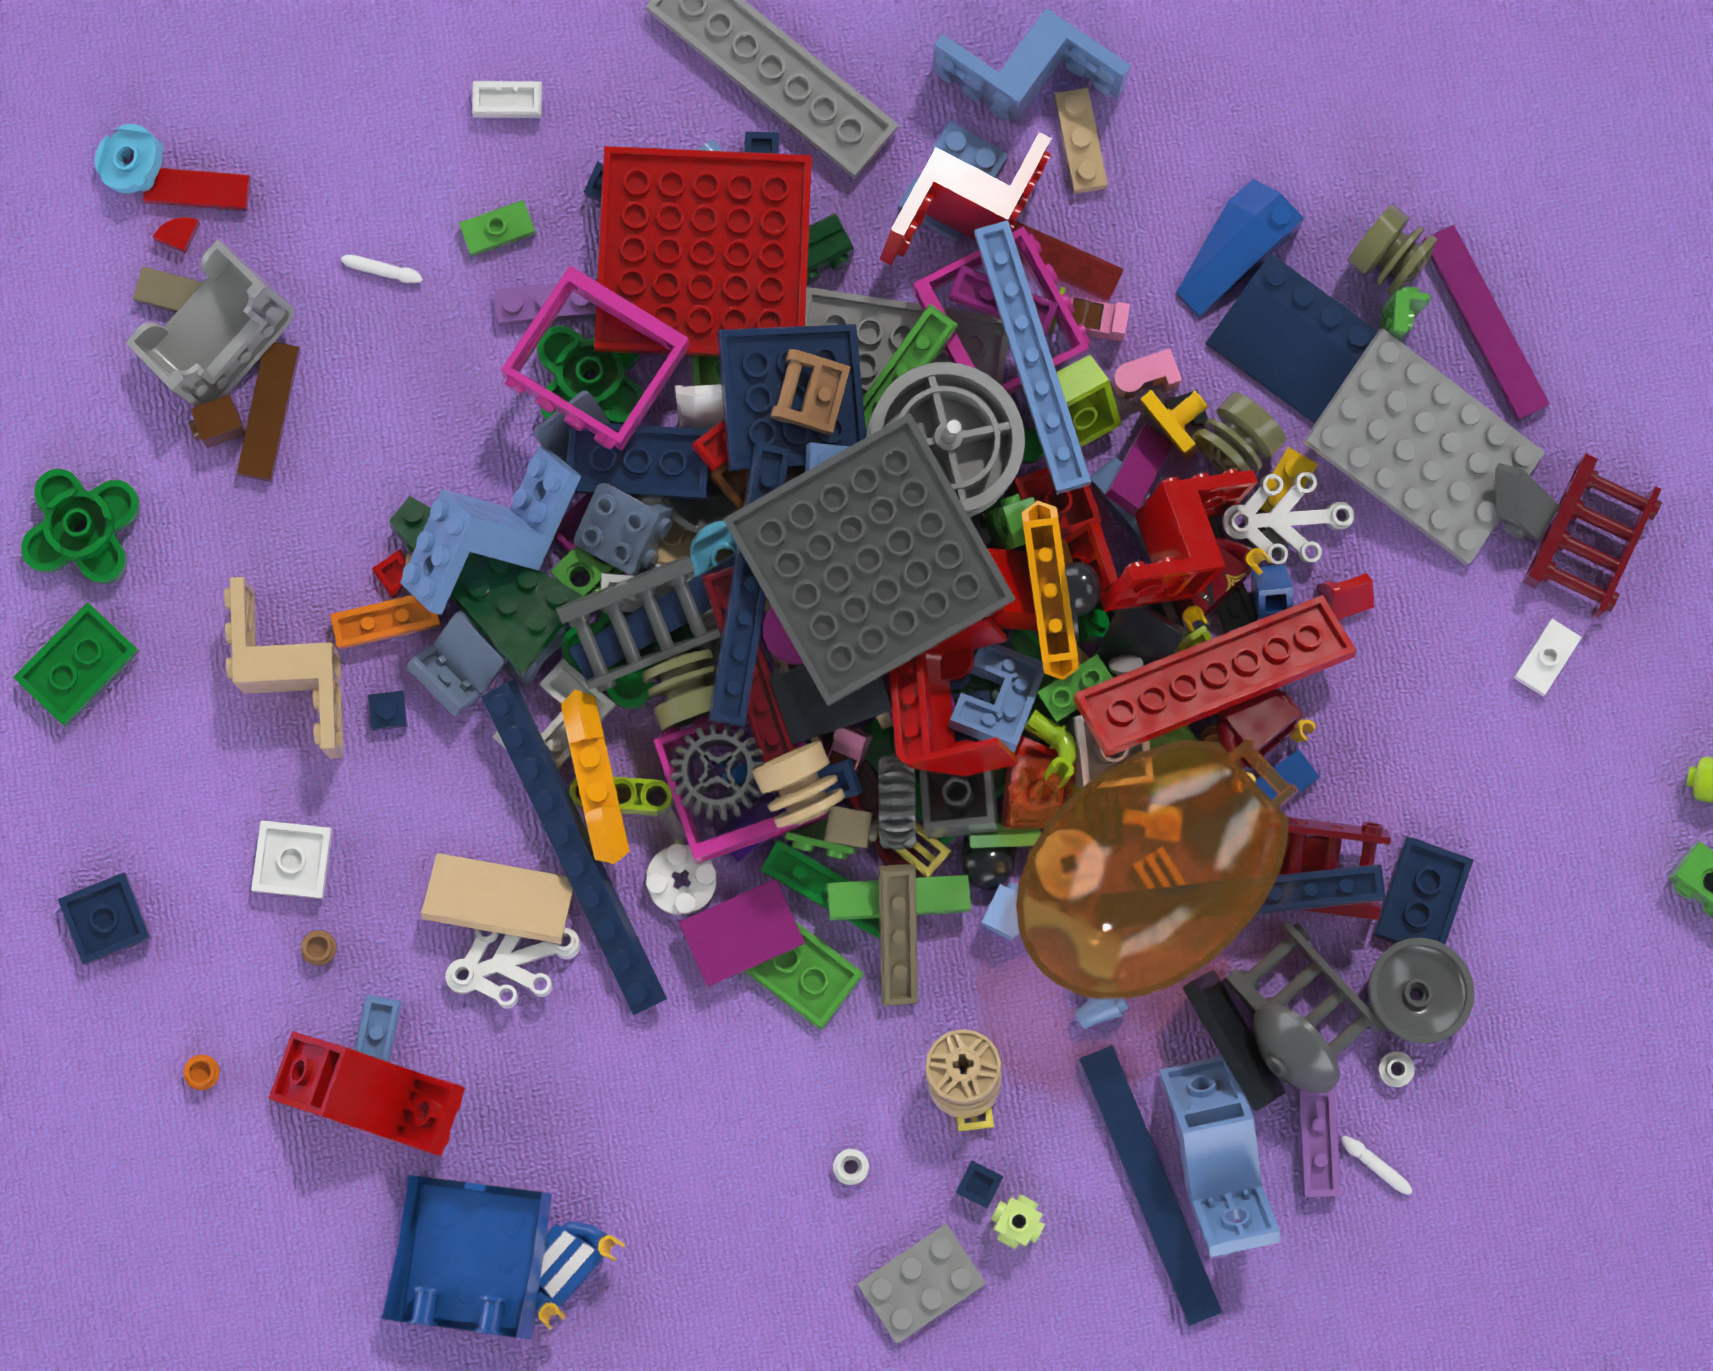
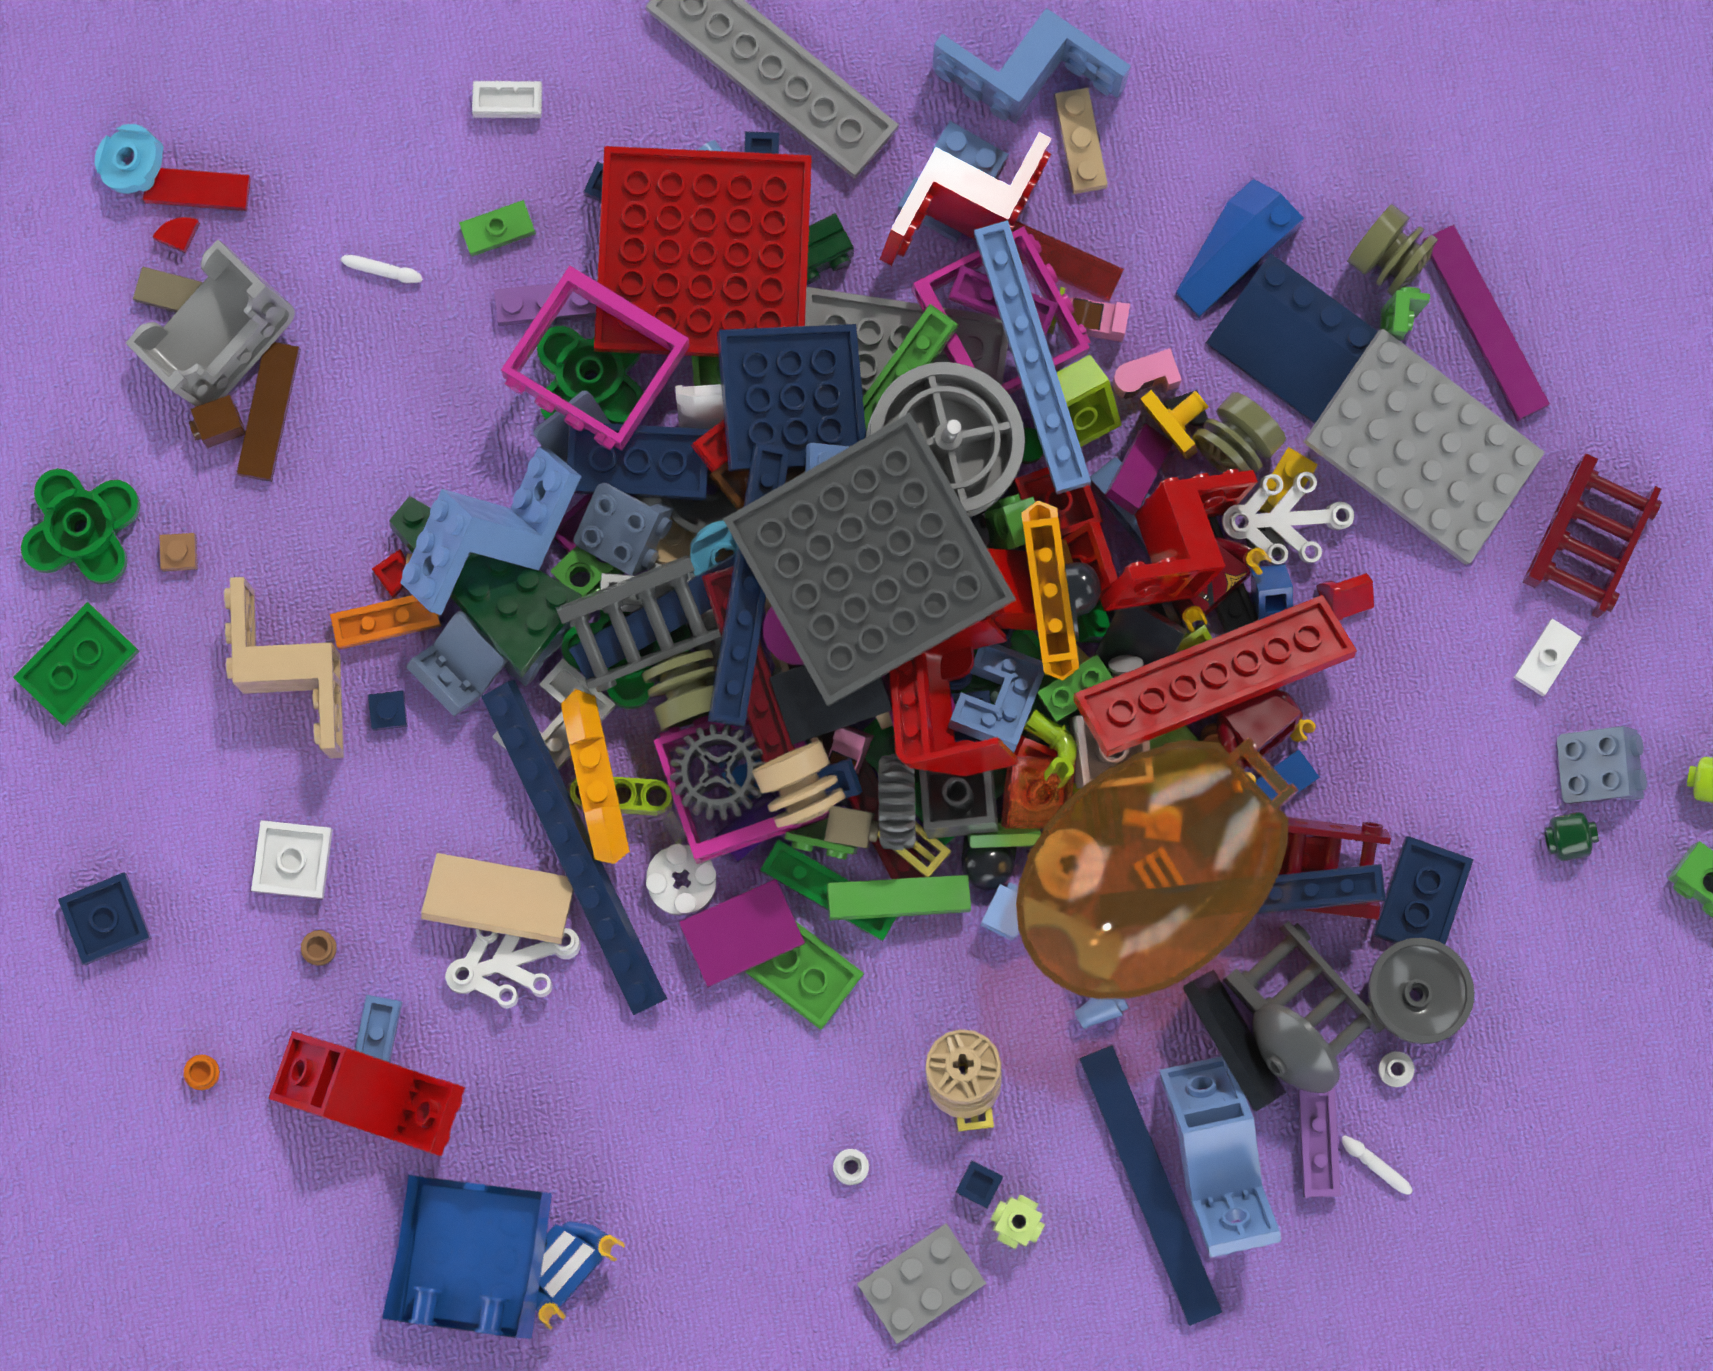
(178, 552): none -> medium nougat plate
(822, 393): medium nougat plate -> none
(898, 934): dark tan tile -> none
(1522, 503): dark grey slope -> none
(1570, 836): none -> dark green head
(1601, 765): none -> sand blue bracket

